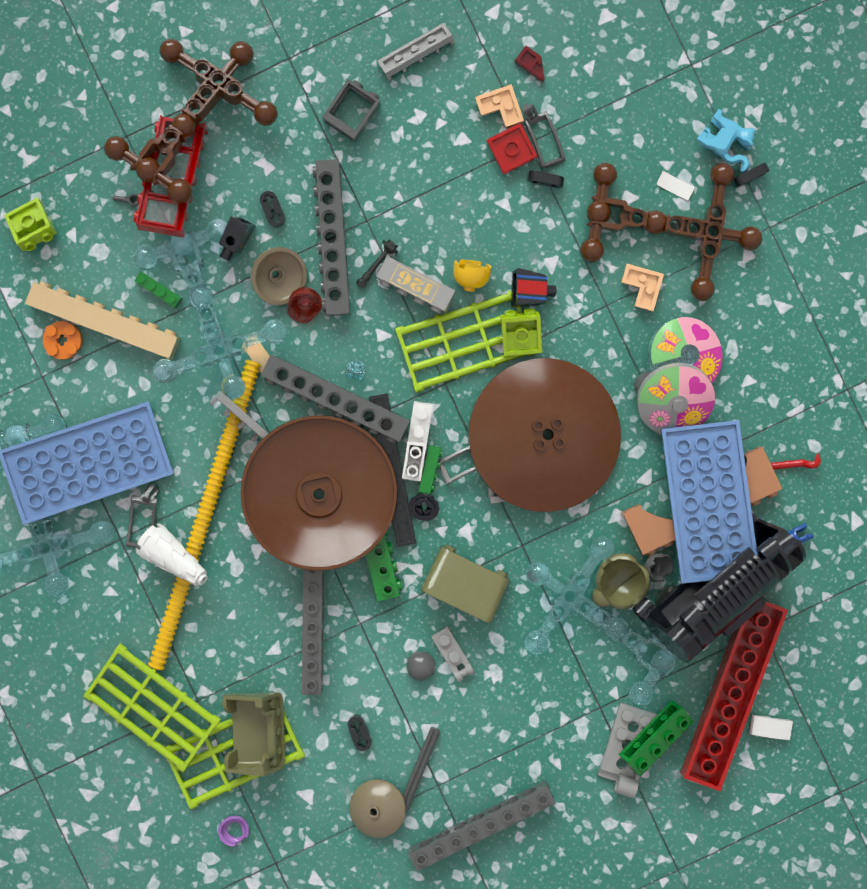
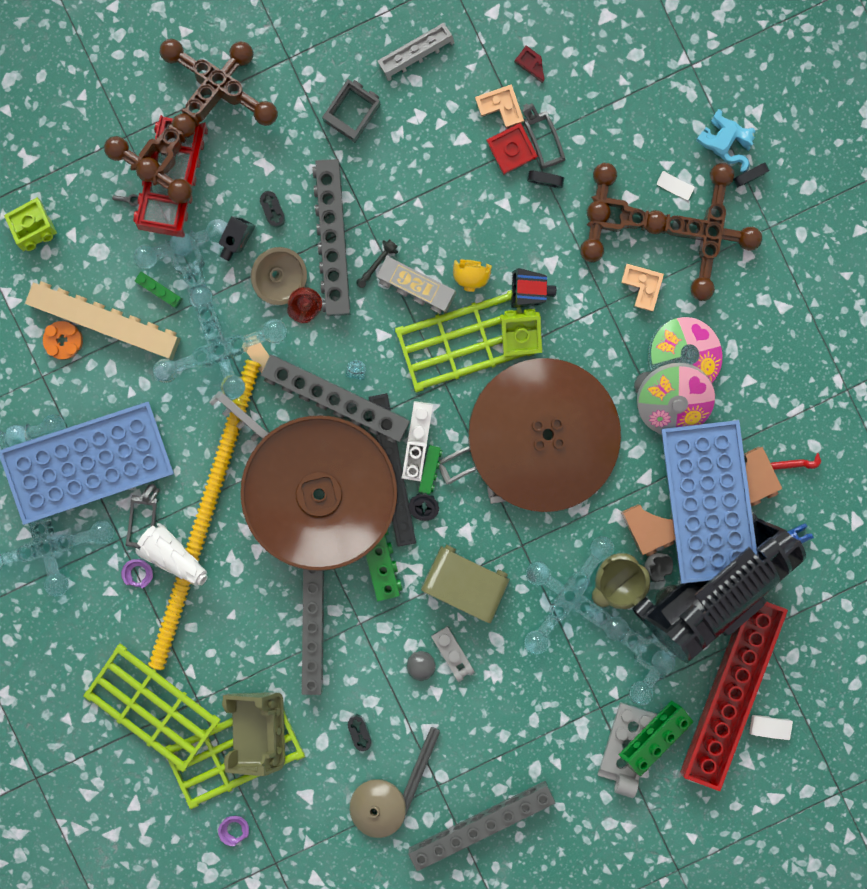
(127, 577): none -> medium lavender piece

